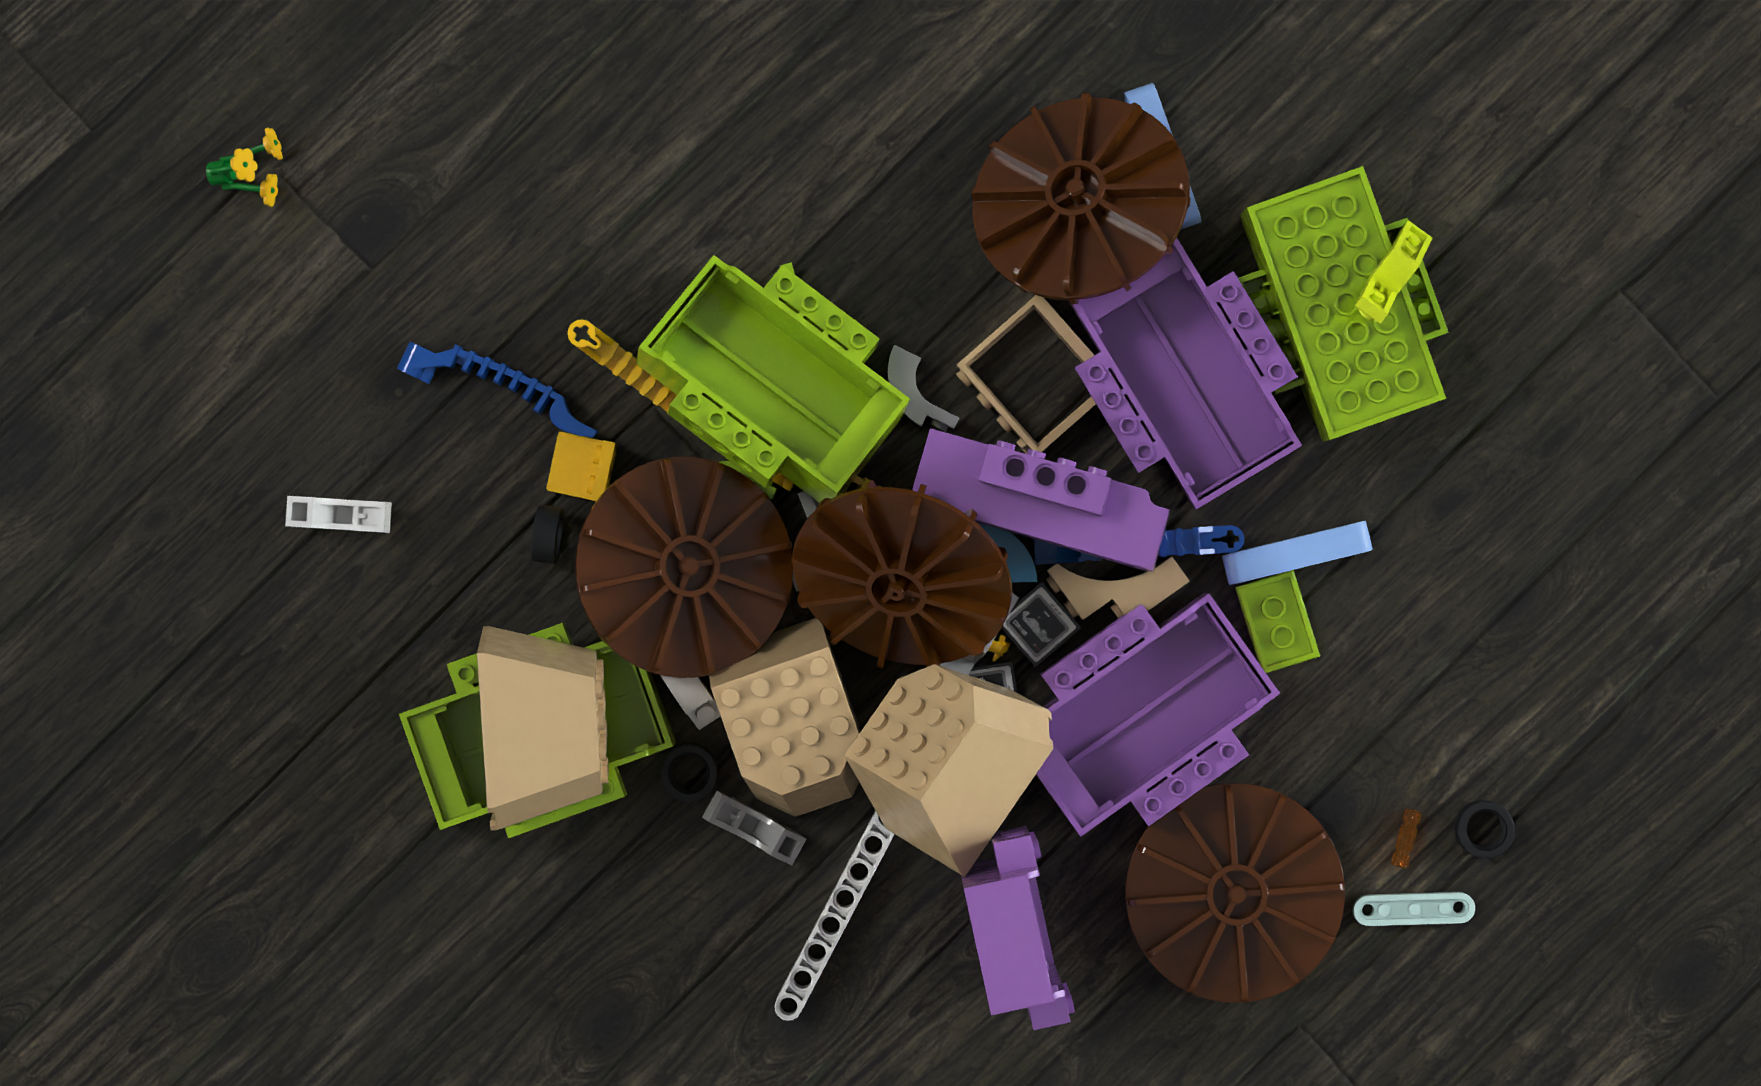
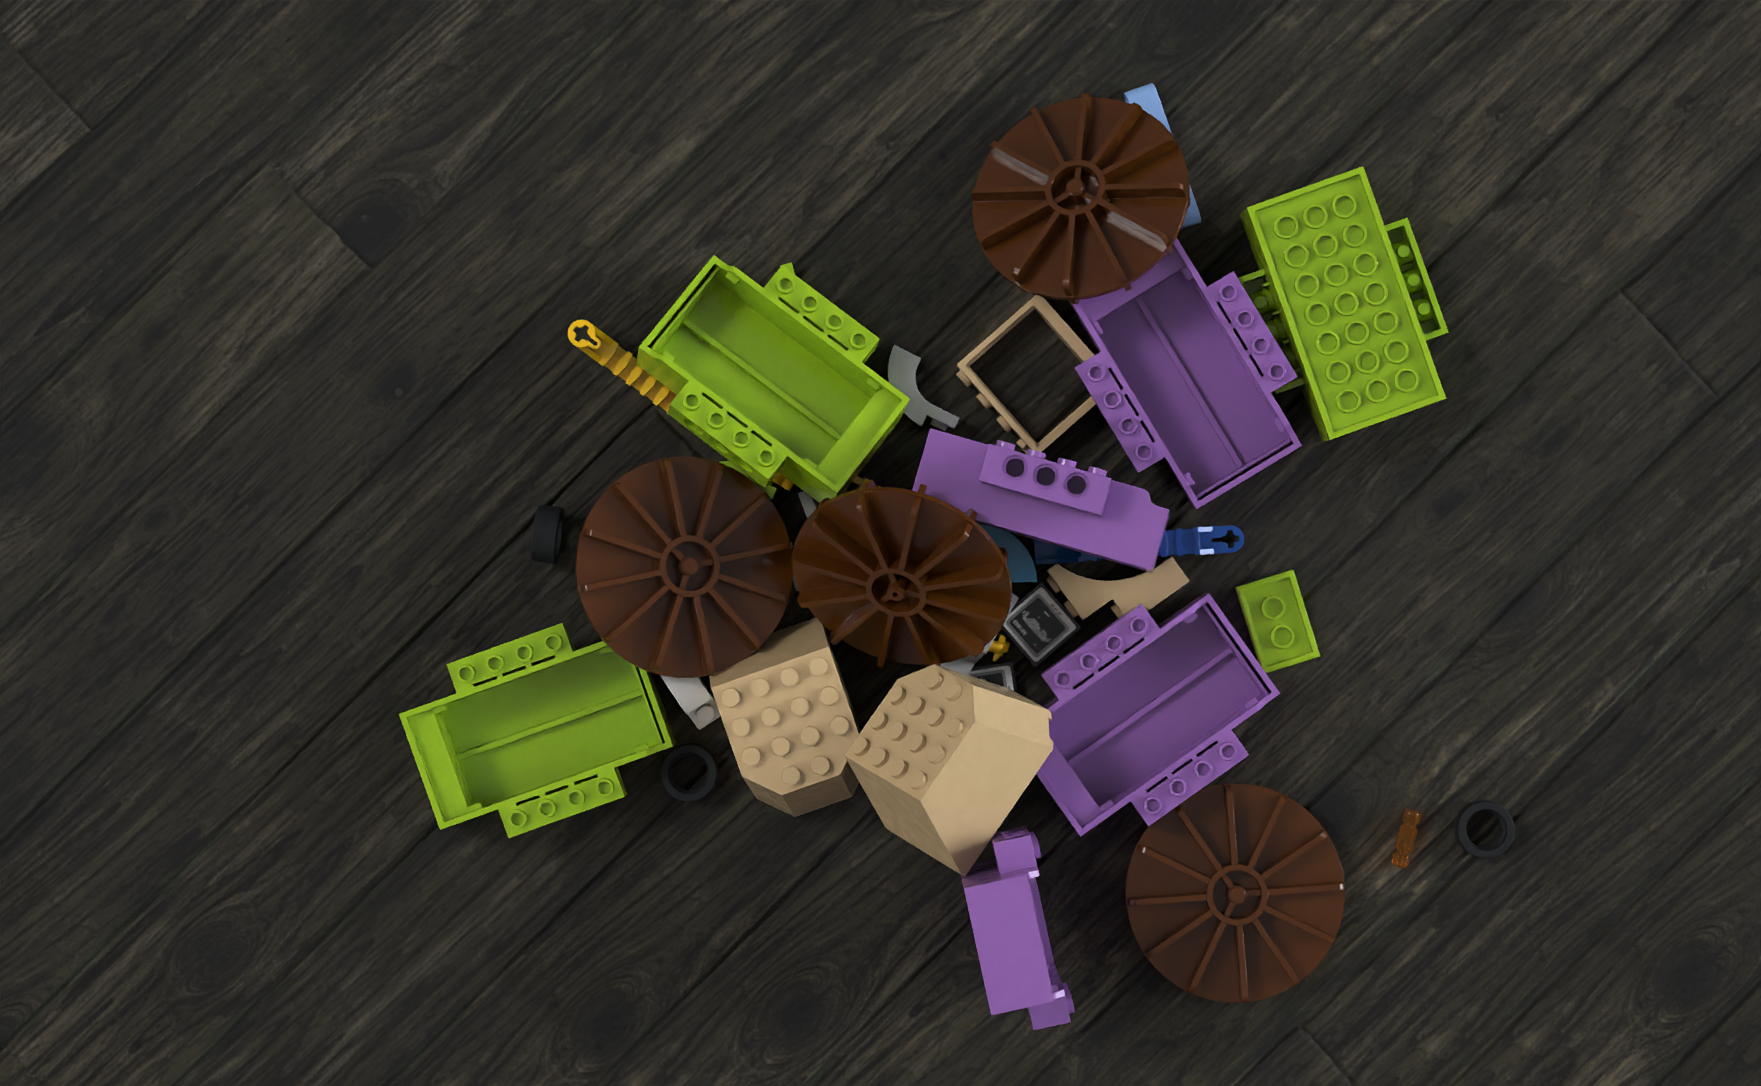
(242, 167): plant -> none
(338, 514): white arch -> none
(423, 364): blue piece -> none
(539, 724): tan windscreen -> none
(581, 466): yellow bracket -> none
(754, 827): light grey arch -> none
(840, 912): white beam -> none
(1297, 552): light blue beam -> none
(1393, 272): neon yellow bracket -> none
(1413, 908): light aqua plate -> none

